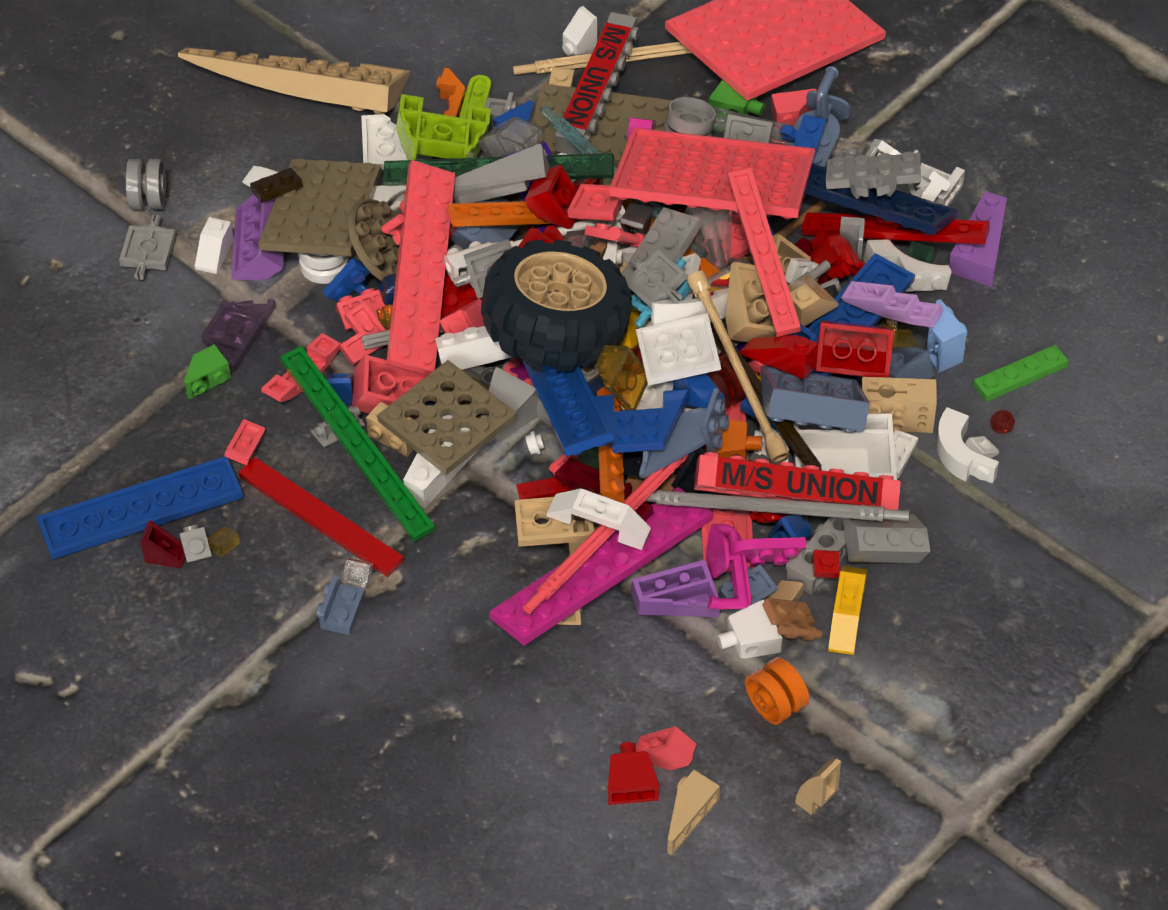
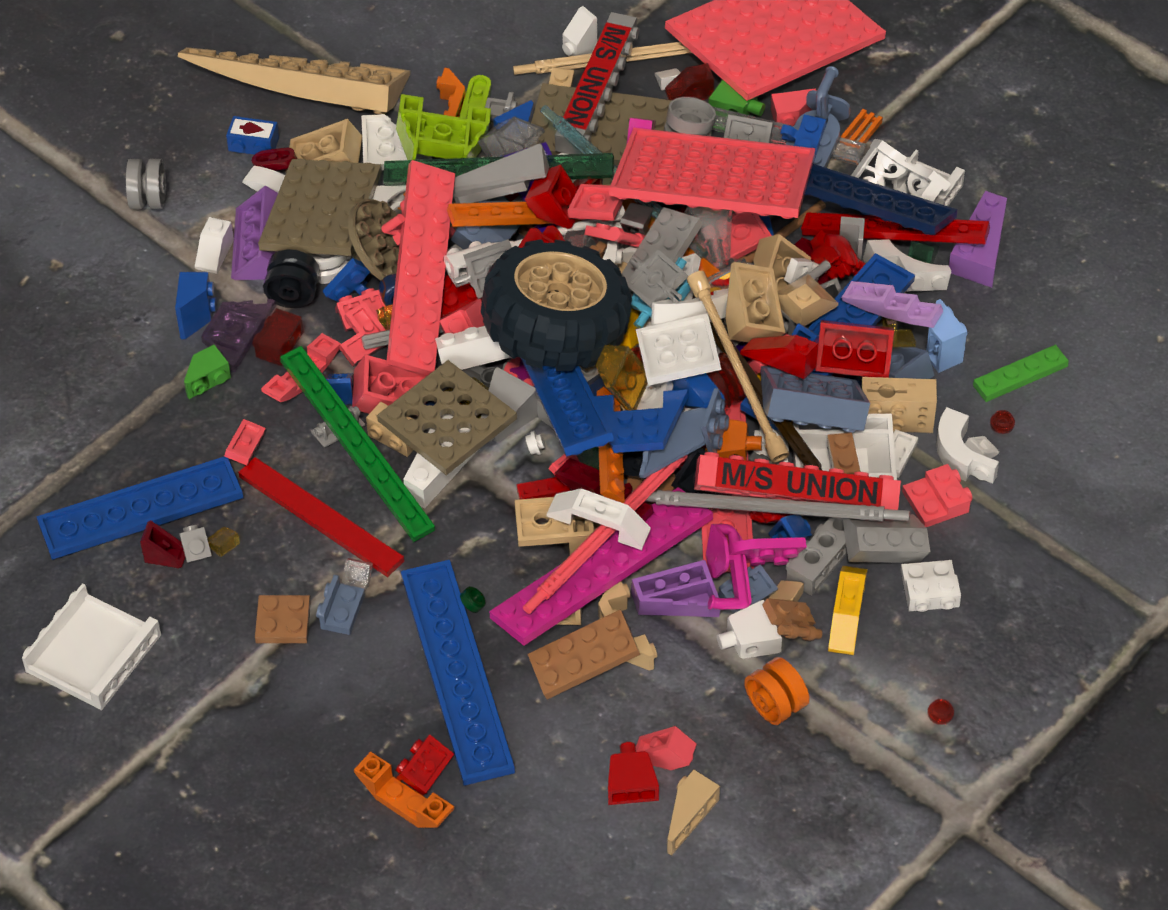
(90, 648): none -> white panel
(147, 247): light grey plate -> none
(194, 302): none -> blue slope
(252, 135): none -> blue brick
(274, 158): none -> dark red plate
(276, 185): dark brown plate -> none
(278, 336): none -> clear red brick
(282, 619): none -> medium nougat plate
(291, 278): none -> black wheel
(331, 143): none -> tan slope
(409, 804): none -> orange slope
(424, 764): none -> red bracket
(457, 673): none -> blue plate
(472, 599): none -> dark green tile
(583, 654): none -> medium nougat plate
(616, 599): none -> tan slope
(665, 77): none -> white slope
(692, 82): none -> clear red slope
(764, 252): coral plate -> none
(819, 786): tan slope -> none
(825, 564): red plate -> none
(843, 452): none -> medium nougat plate
(873, 172): light grey plate -> none
(876, 122): none -> orange tile
(930, 585): none -> white plate
(938, 496): none -> coral plate
(940, 711): none -> clear red plate

